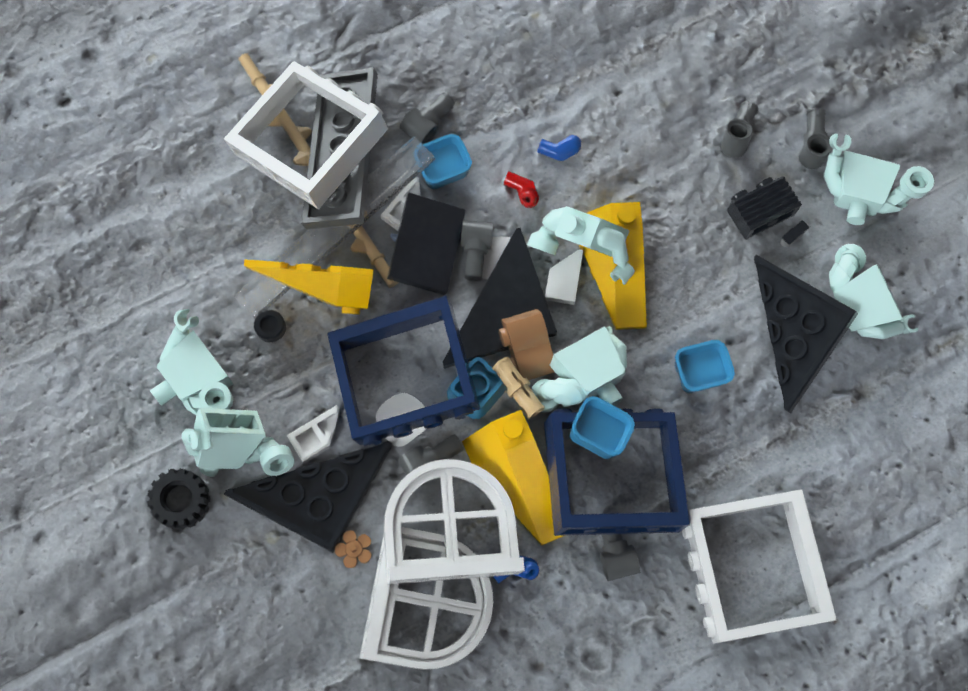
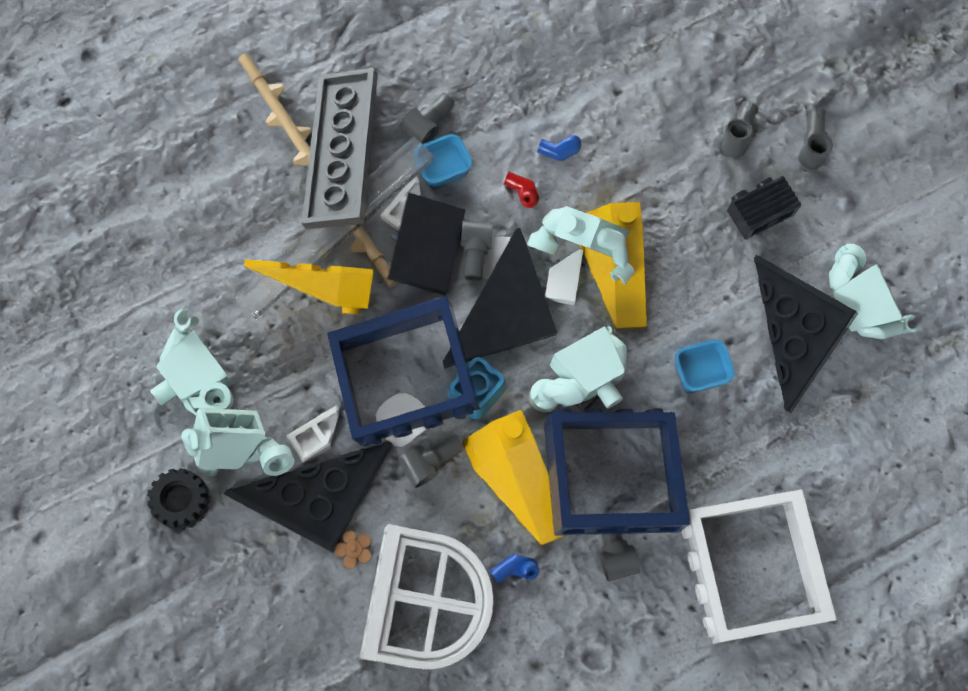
(270, 326): black tile -> none
(340, 163): white window -> none
(452, 565): white window -> none
(518, 387): tan pin -> none
(528, 343): medium nougat brick -> none
(602, 428): dark azure piece -> none
(794, 234): black piece -> none
(865, 183): light aqua torso -> none

